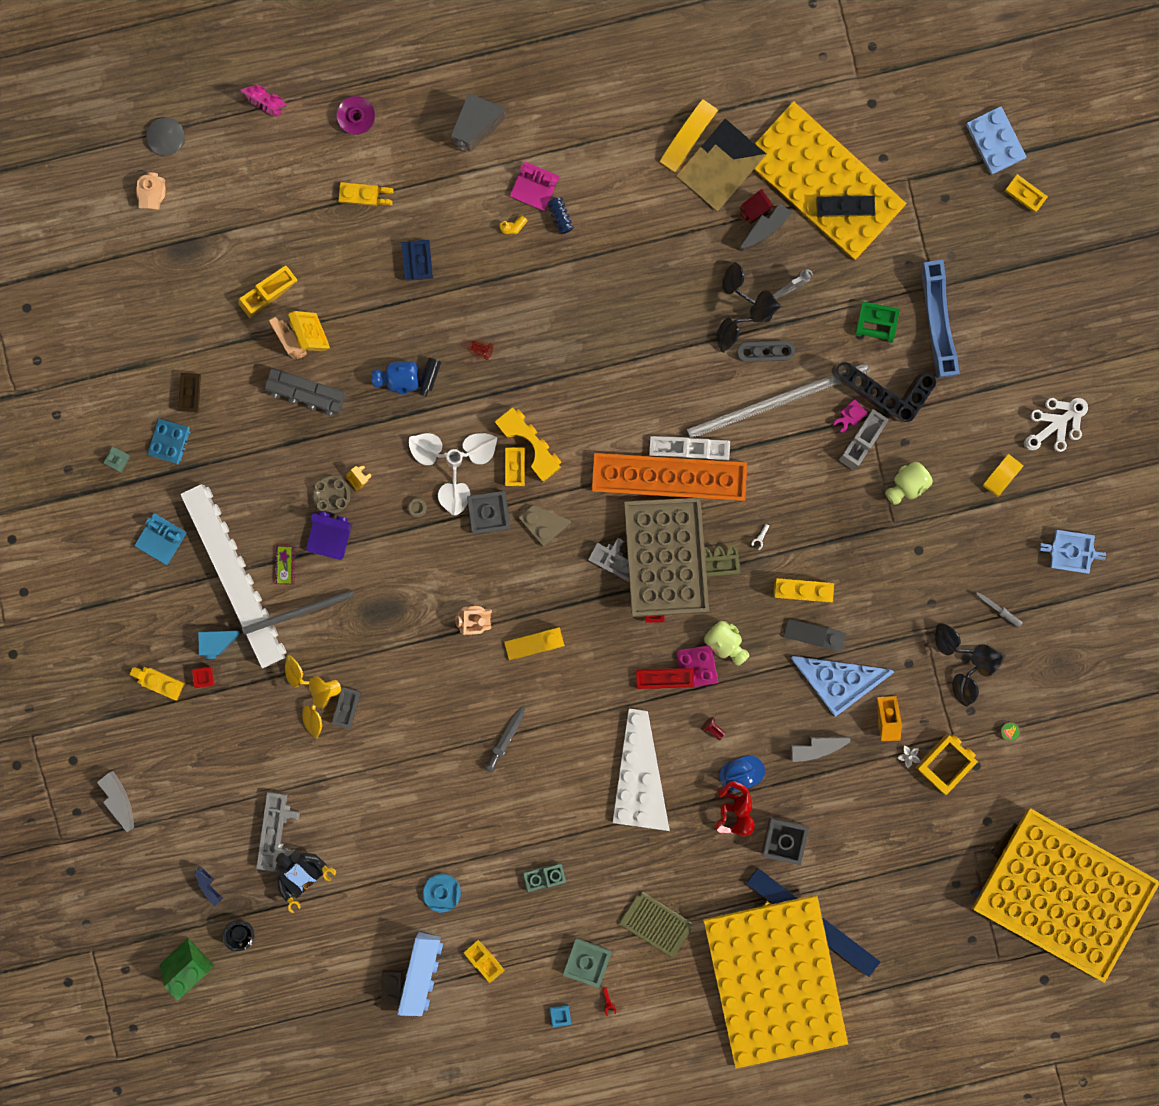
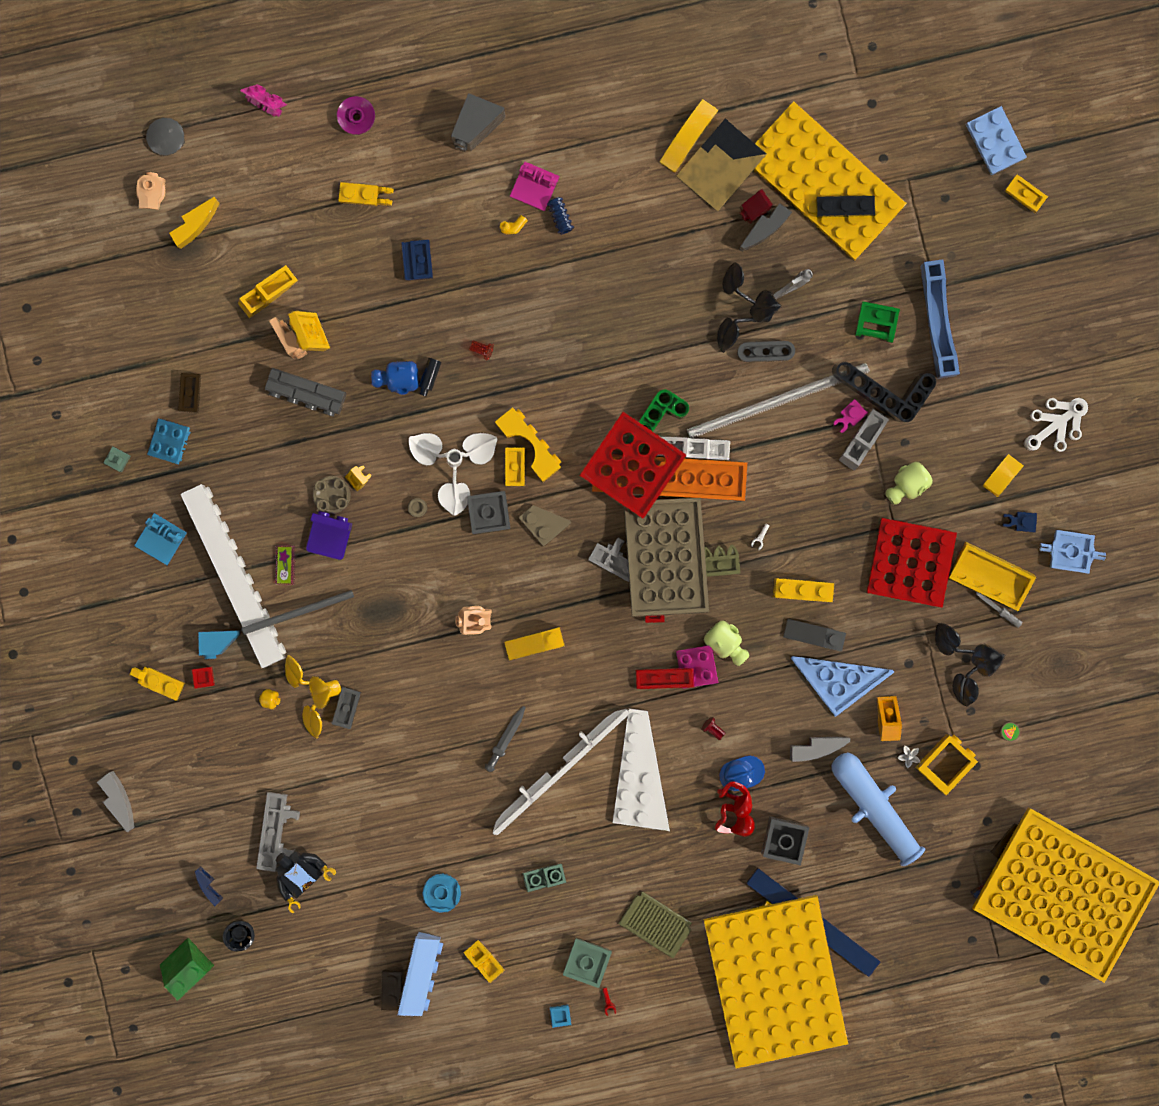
(195, 223): none -> yellow slope
(269, 699): none -> yellow piece
(546, 781): none -> white piece
(613, 441): none -> red piece
(661, 409): none -> green beam
(875, 806): none -> light blue piece
(900, 570): none -> red piece
(992, 576): none -> yellow slope
(1023, 521): none -> dark blue plate

